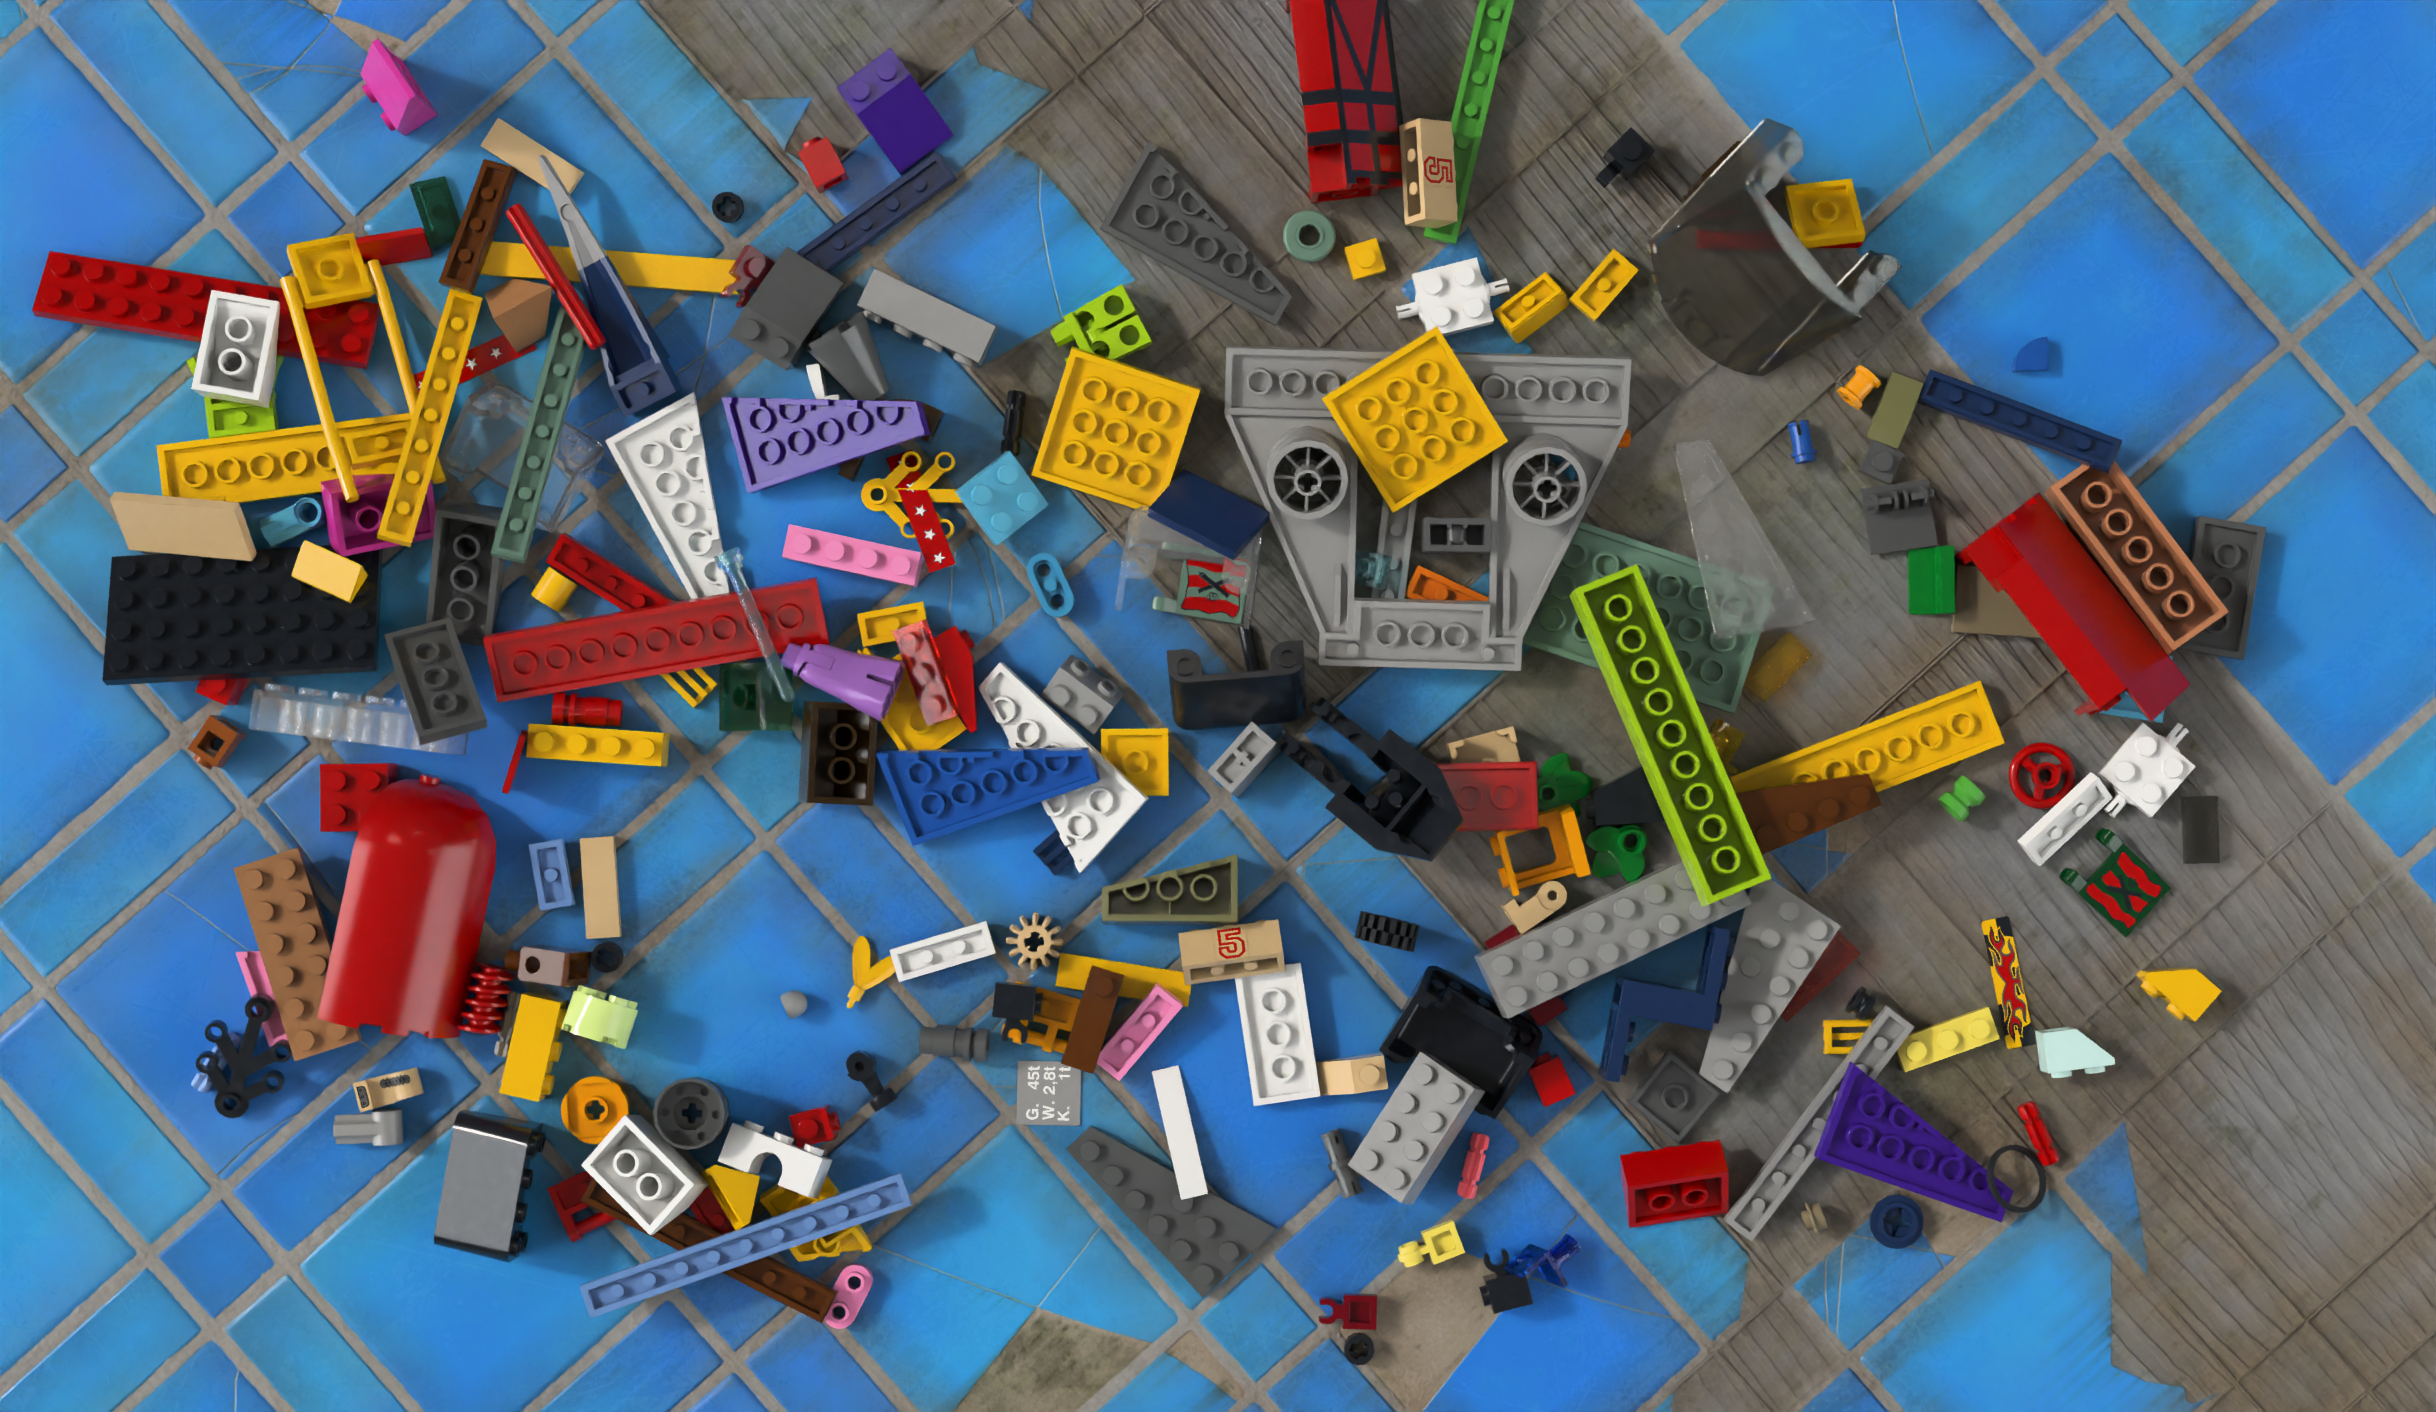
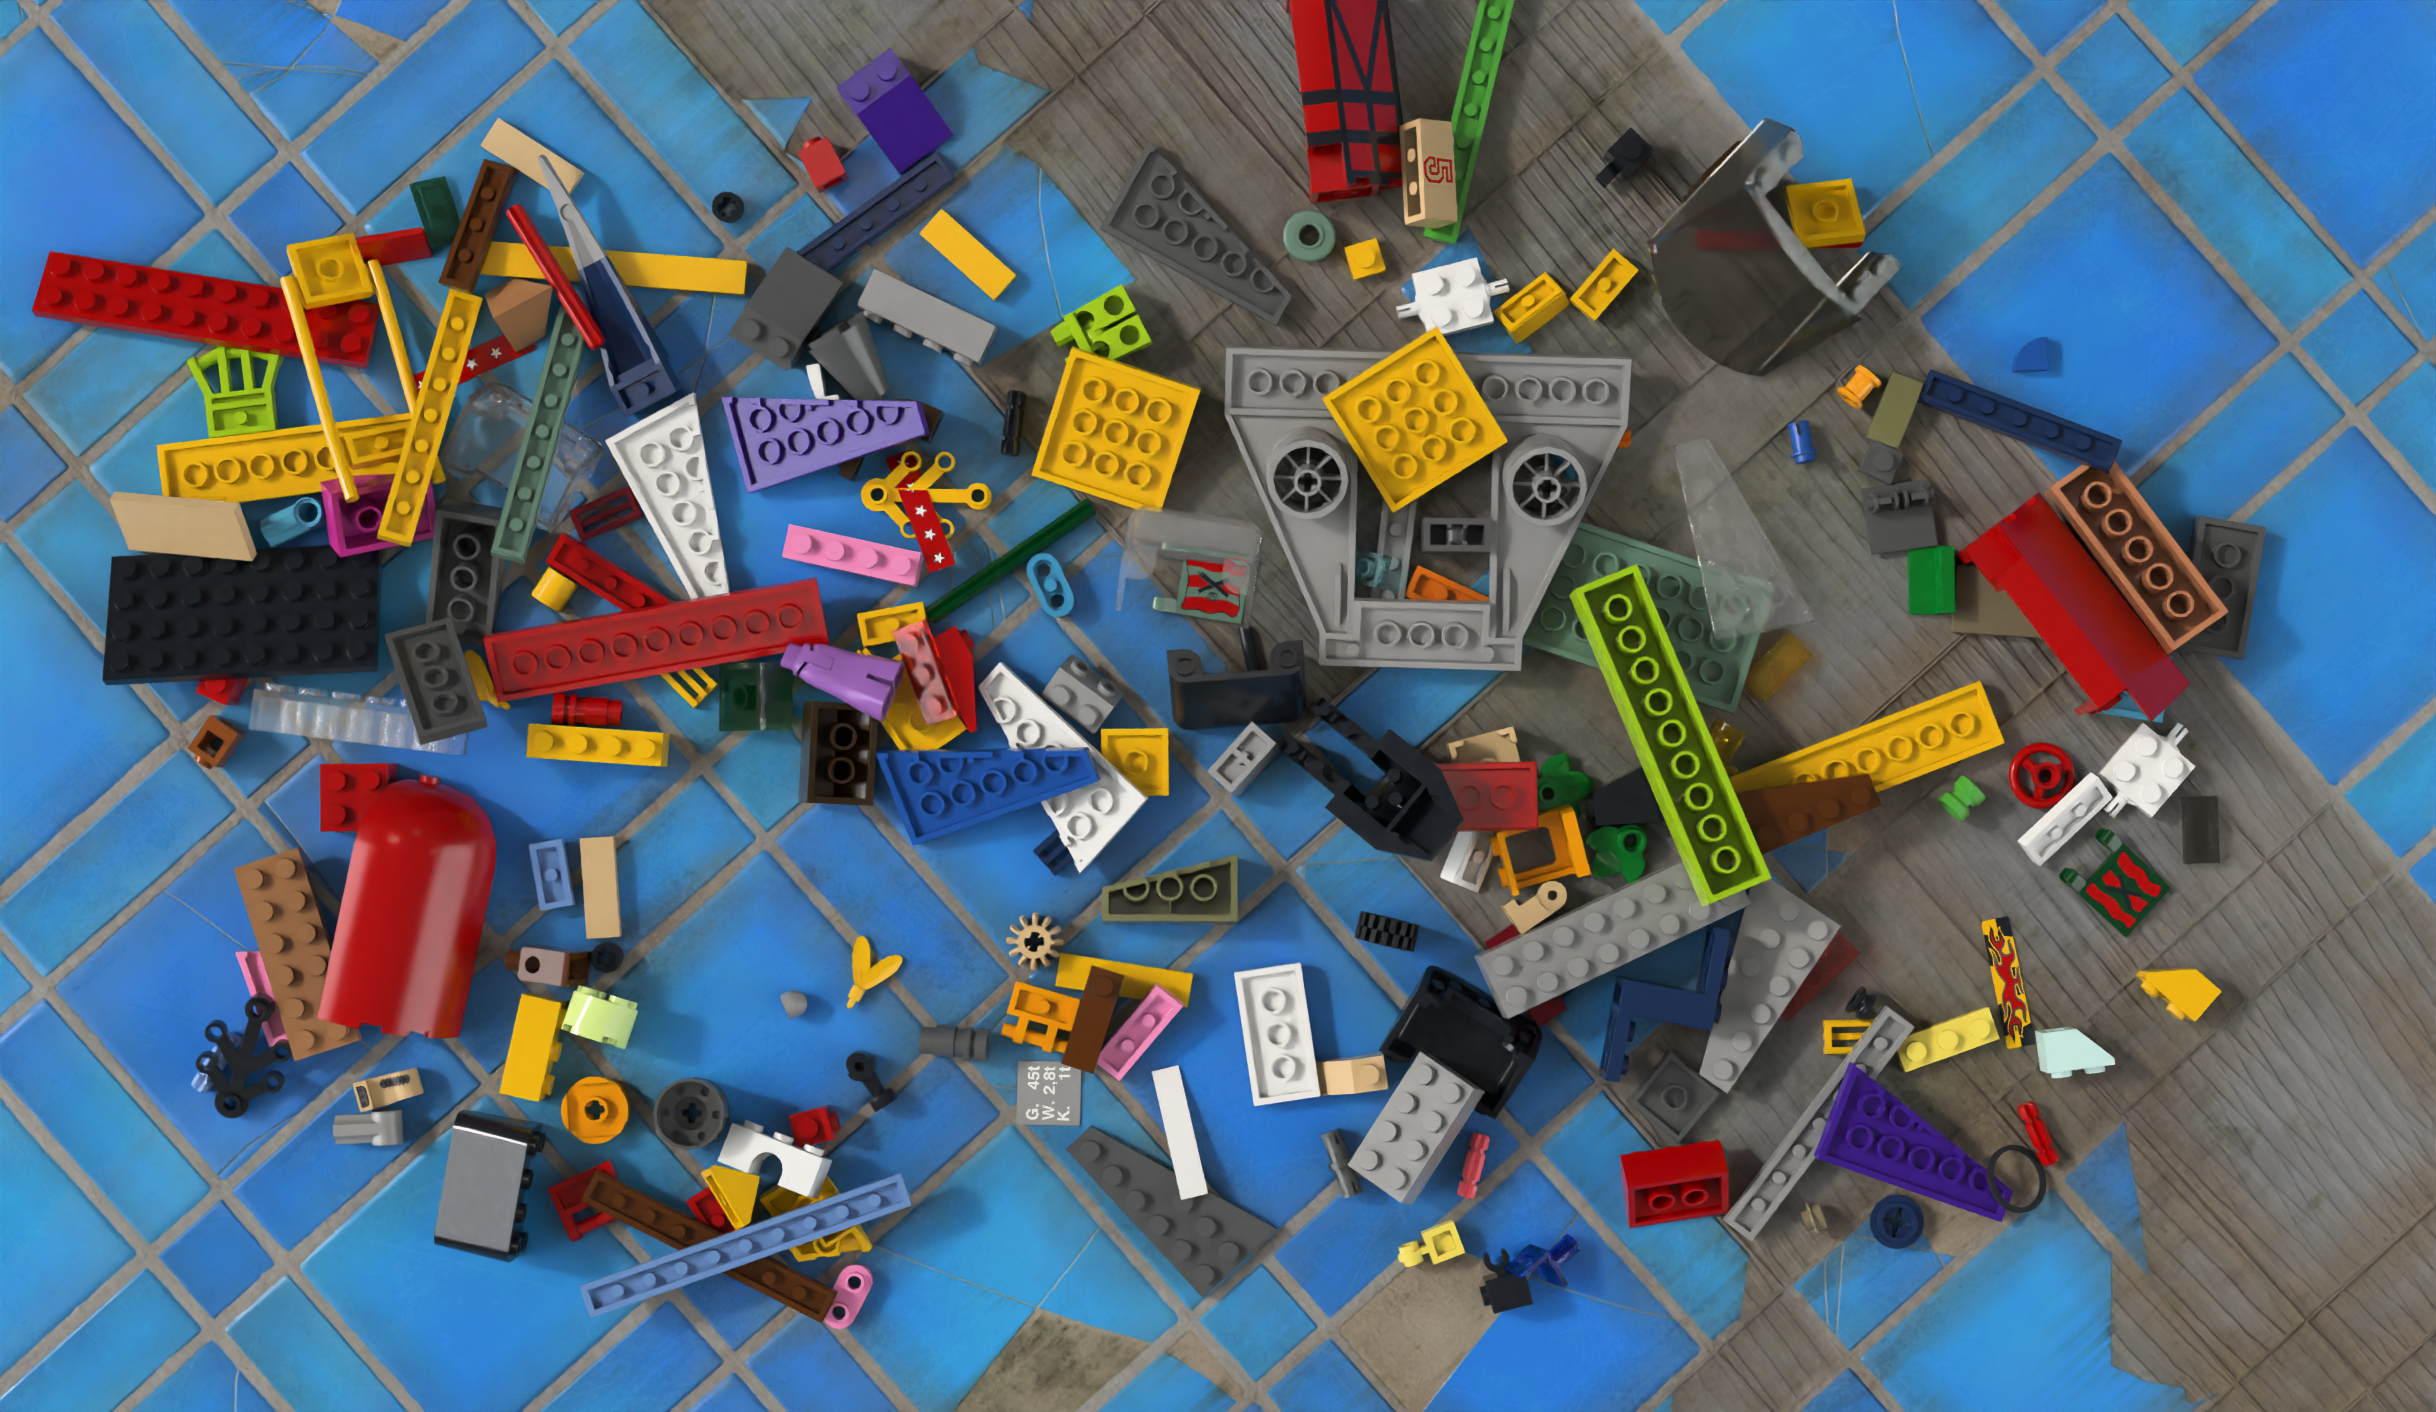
(238, 349): white slope -> none
(328, 571): yellow slope -> none
(395, 90): dark pink slope -> none
(482, 680): none -> yellow piece
(487, 999): red piece -> none
(507, 1024): light grey axle -> none
(515, 762): red piece -> none
(580, 525): none -> dark red tile
(644, 1173): white slope -> none
(731, 564): clear light blue piece -> none
(749, 272): dark red plate -> none
(942, 951): white plate -> none
(968, 255): none -> yellow tile
(1001, 498): medium azure plate -> none
(1010, 561): none -> dark green axle
(1015, 1004): black brick -> none
(1208, 514): dark blue tile -> none
(1231, 951): tan brick -> none
(1356, 1311): dark red plate -> none
(1362, 1358): black bush -> none
(1468, 859): none -> white slope
(1550, 1079): red brick -> none

